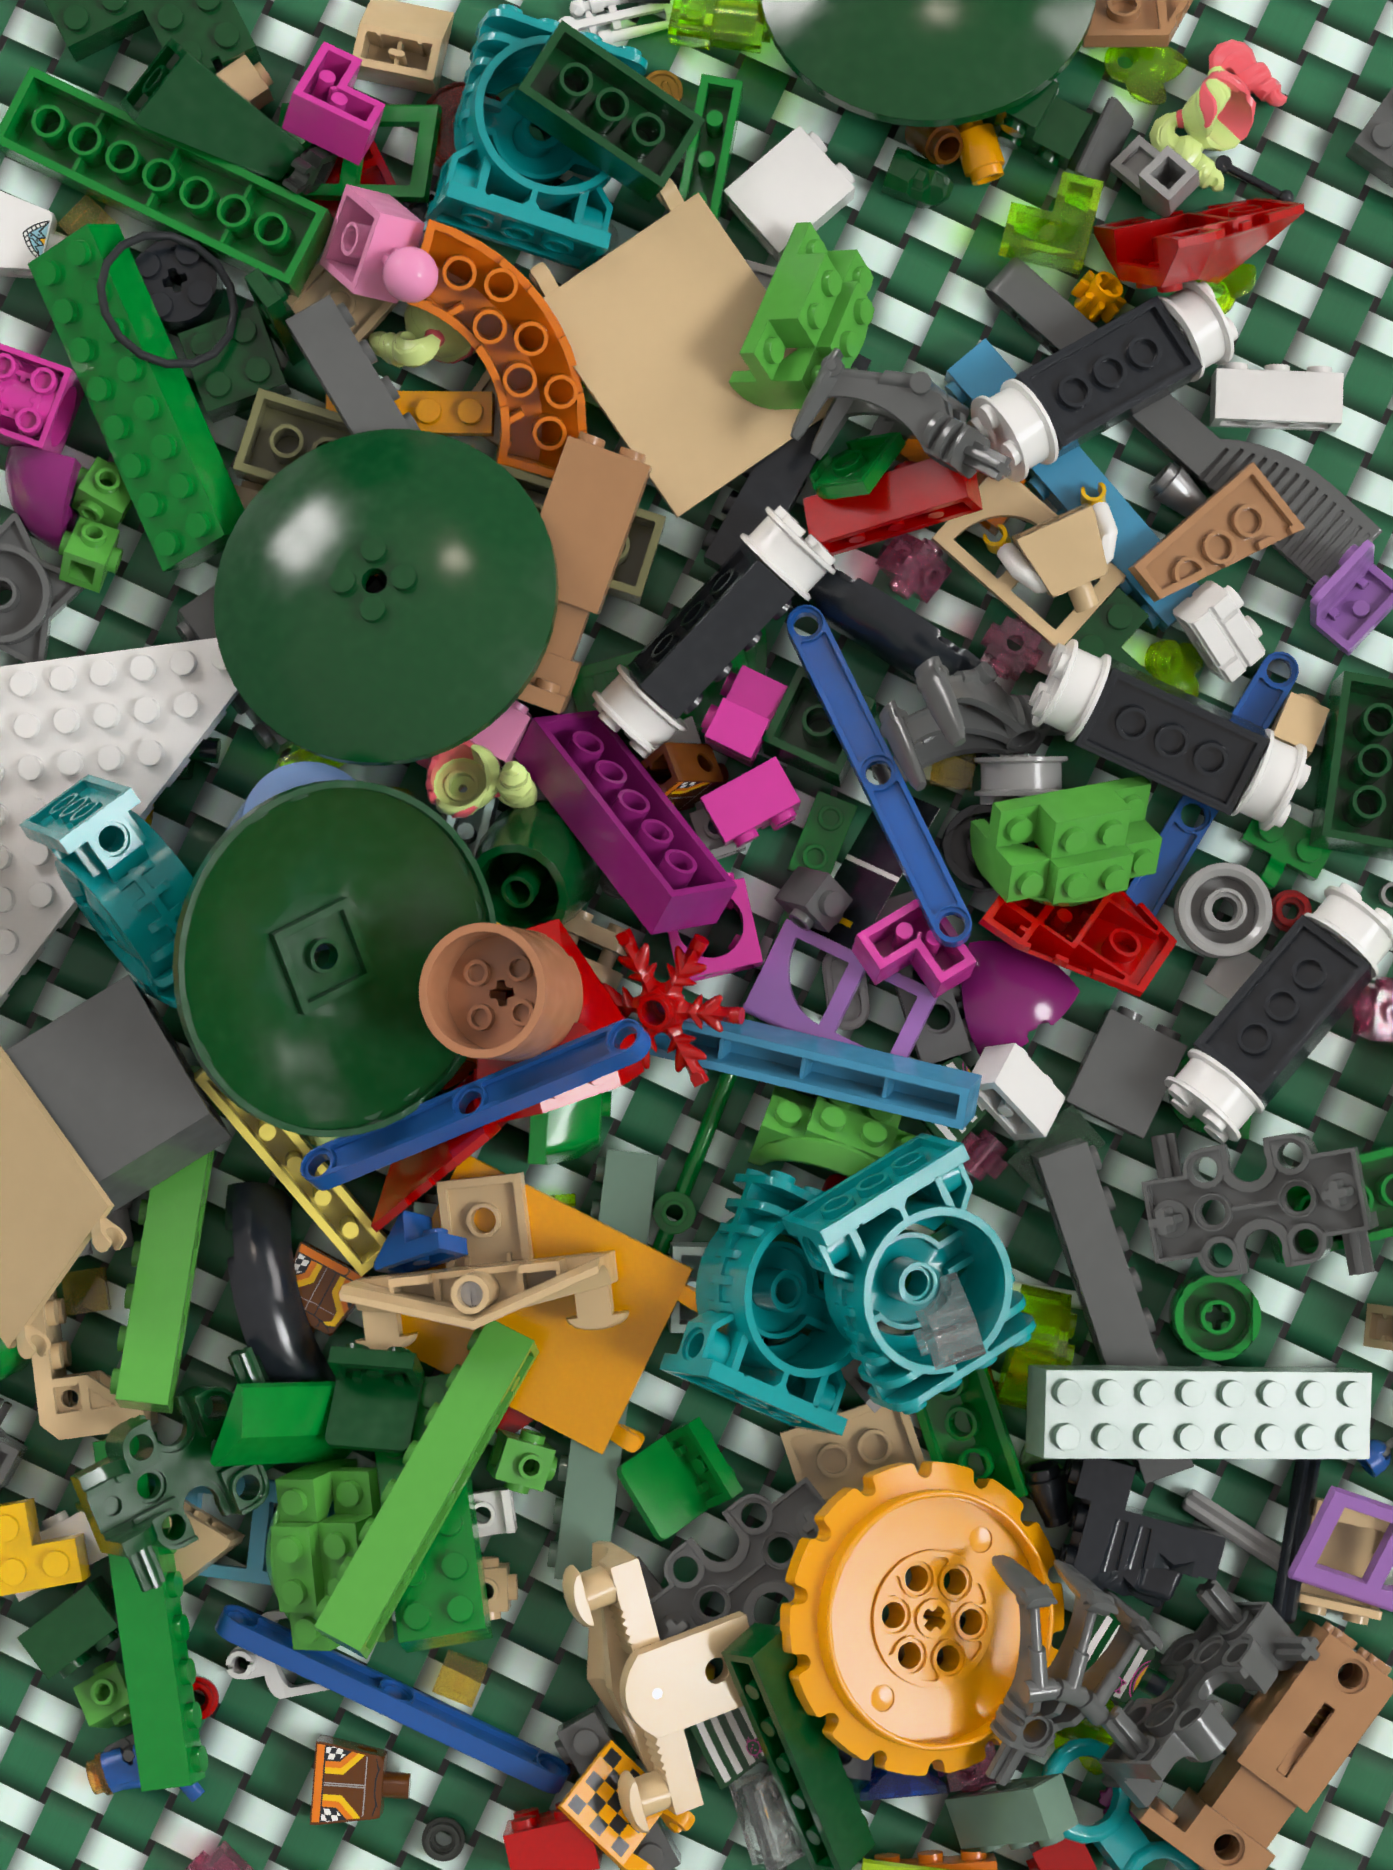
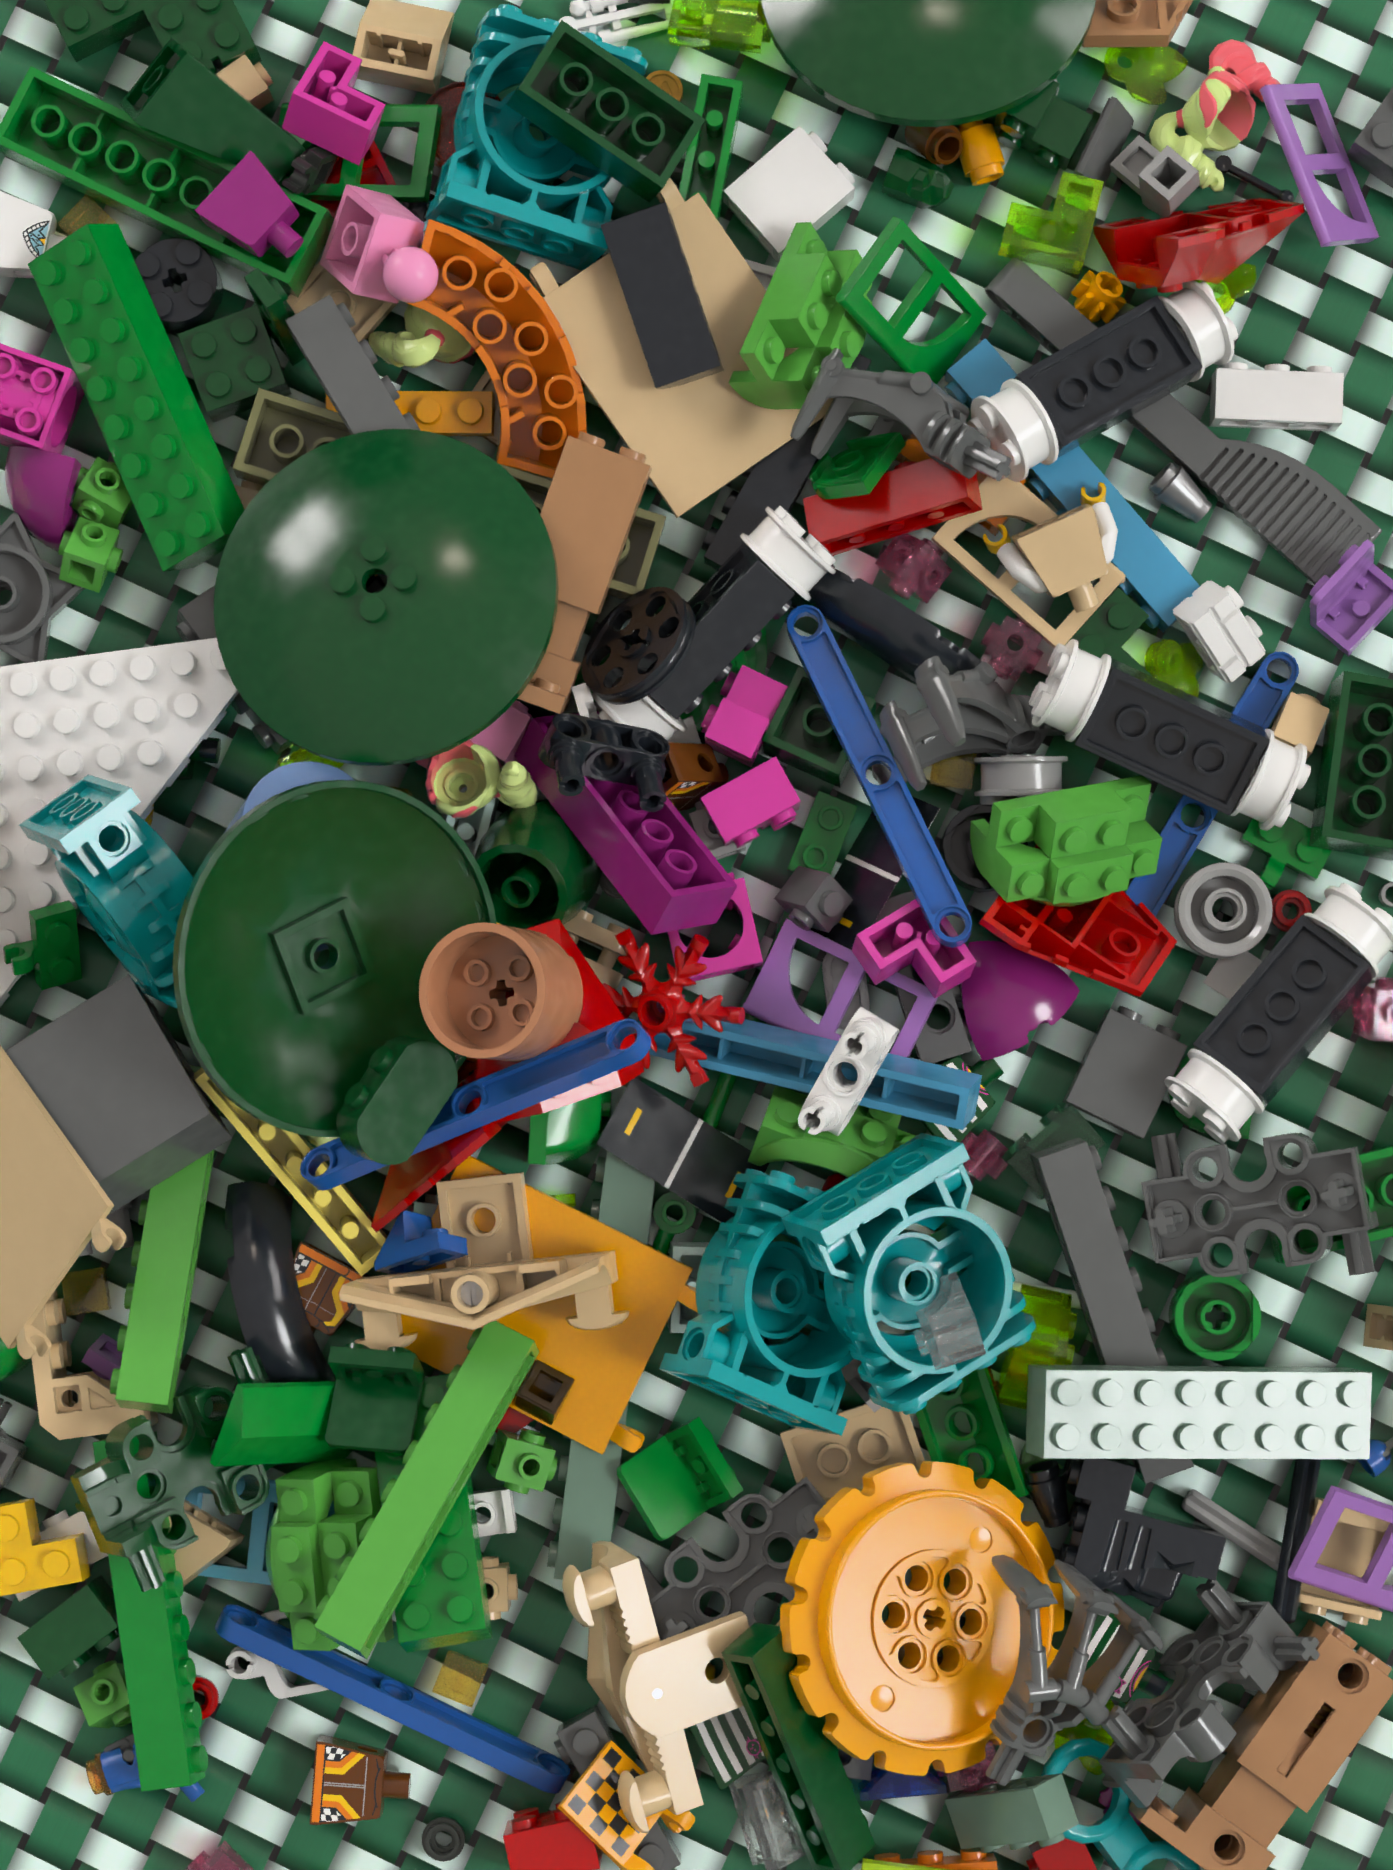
(52, 949): none -> green plate
(103, 1357): none -> medium lavender plate
(172, 363): black piece -> none
(252, 210): none -> magenta torso
(396, 1099): none -> dark green brick
(543, 1392): none -> dark brown slope
(584, 701): none -> white tile
(606, 752): none -> black piece
(635, 660): none -> black wedge
(662, 297): none -> black brick
(676, 1149): none -> black sticker
(833, 1095): none -> white piece
(928, 356): none -> green window
(1017, 1092): white brick -> none
(1220, 532): medium nougat wing -> none
(1329, 223): none -> medium lavender window

